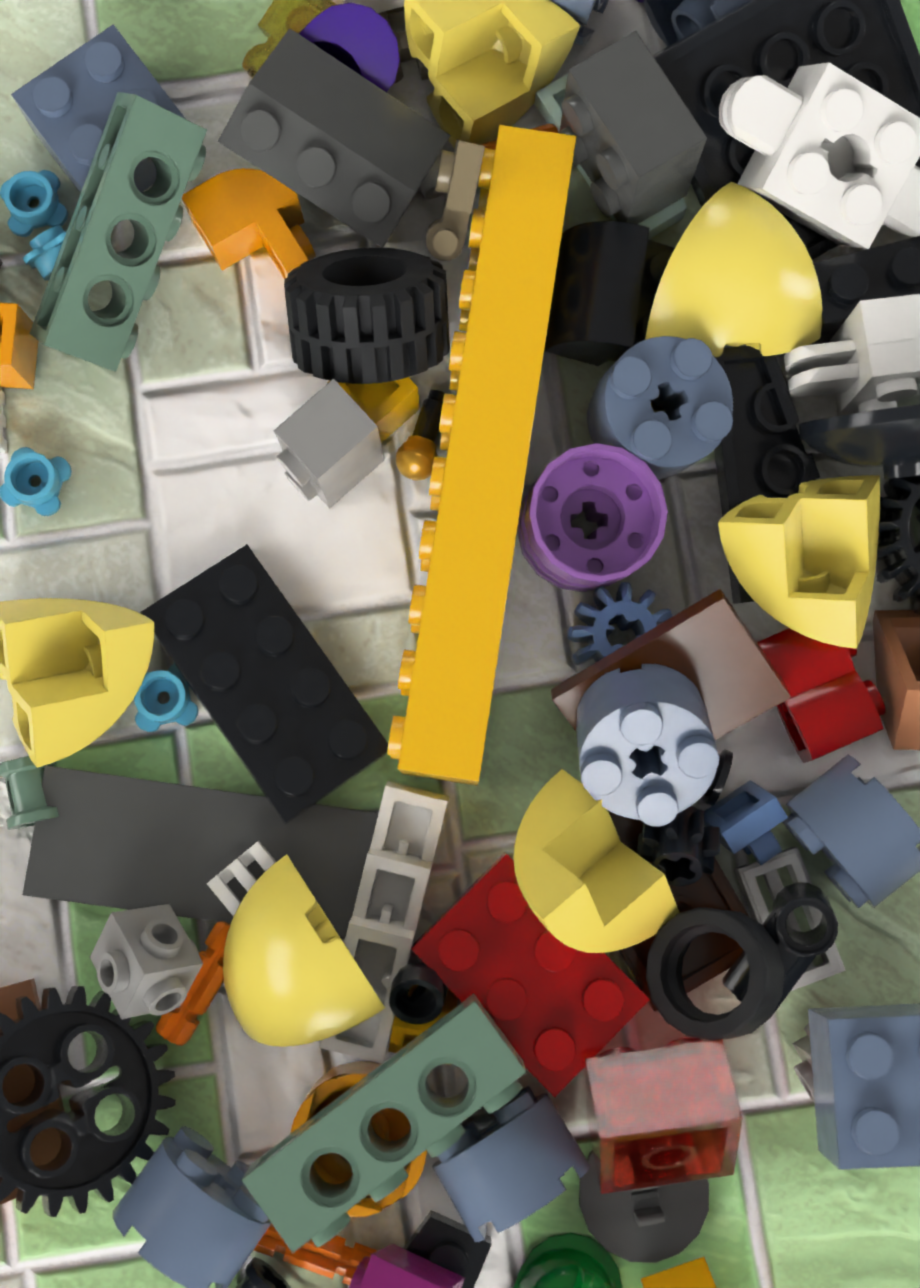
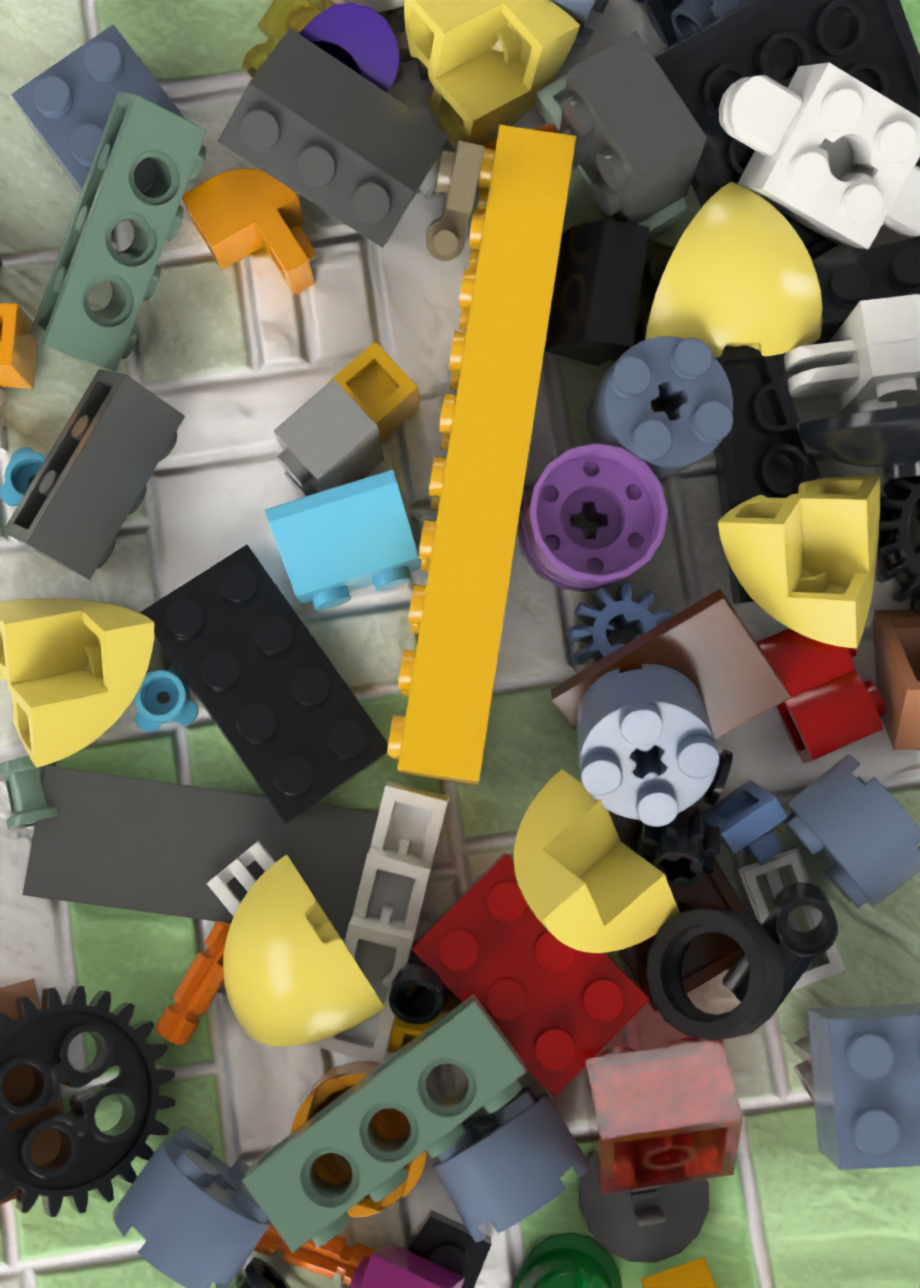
(24, 188): medium azure plate -> none
(45, 250): medium azure plate -> none
(95, 473): none -> dark grey brick
(145, 961): light grey brick -> none
(345, 540): none -> medium azure slope
(368, 315): black tyre -> none
(417, 453): piece -> none

